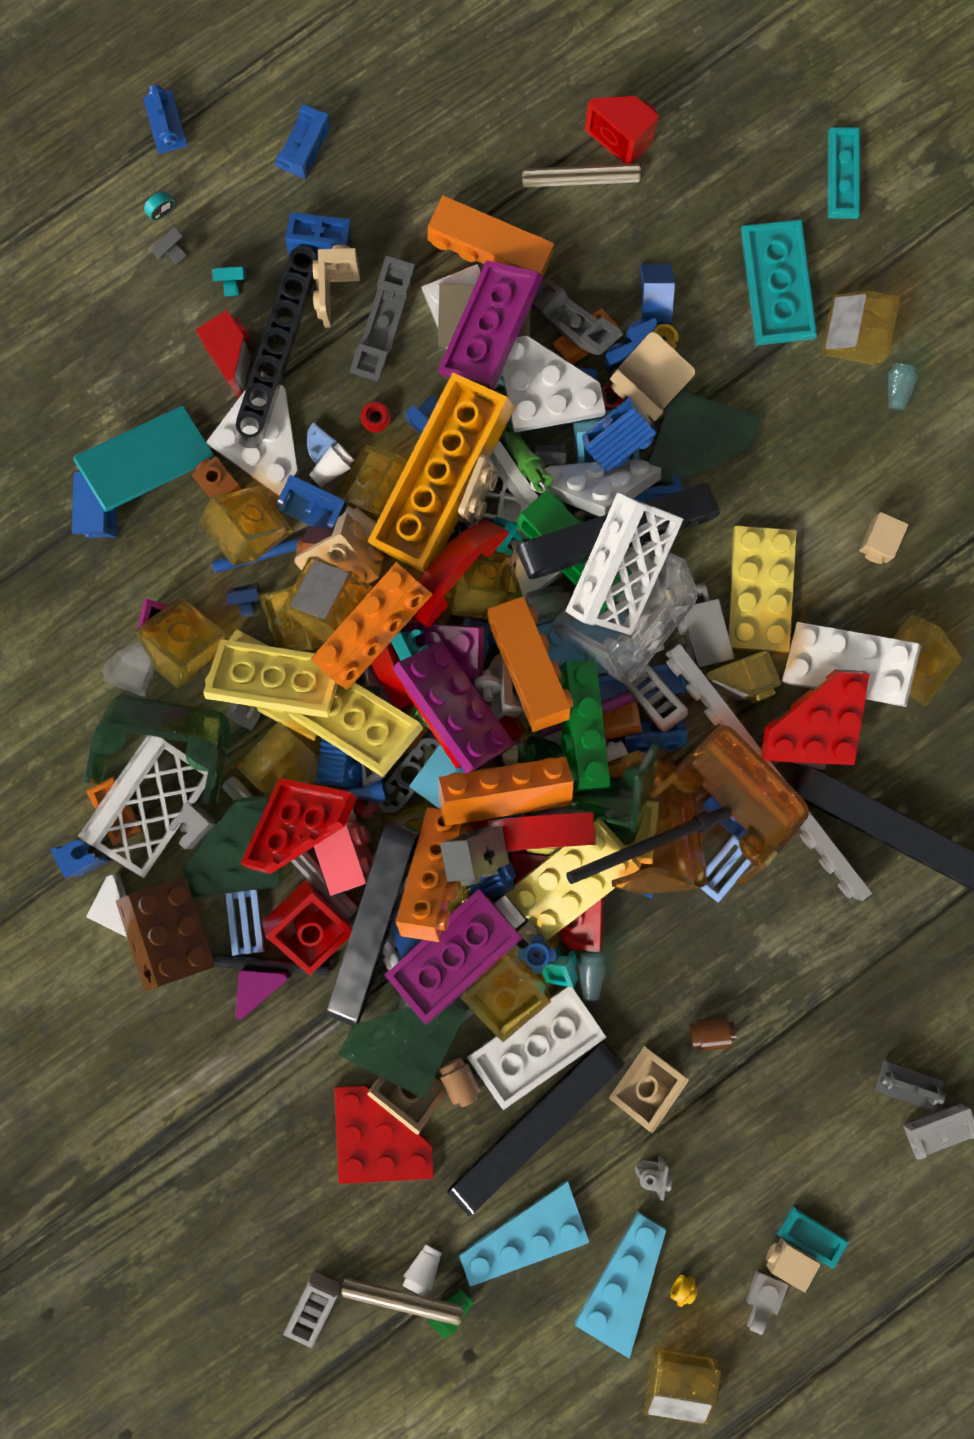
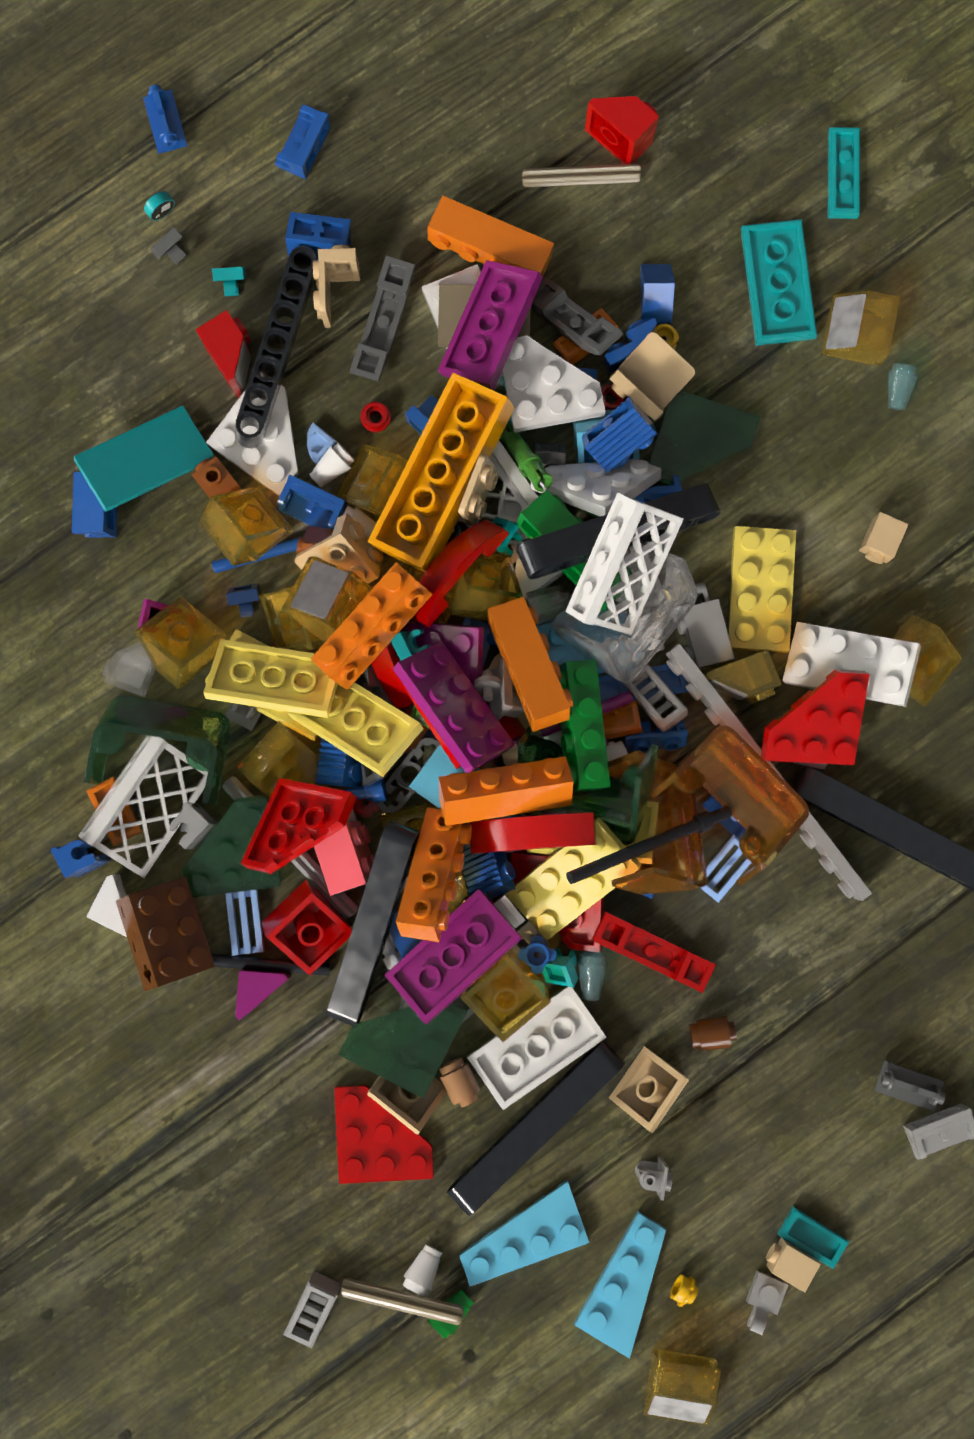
(474, 854): dark grey brick -> none
(653, 952): none -> red slope

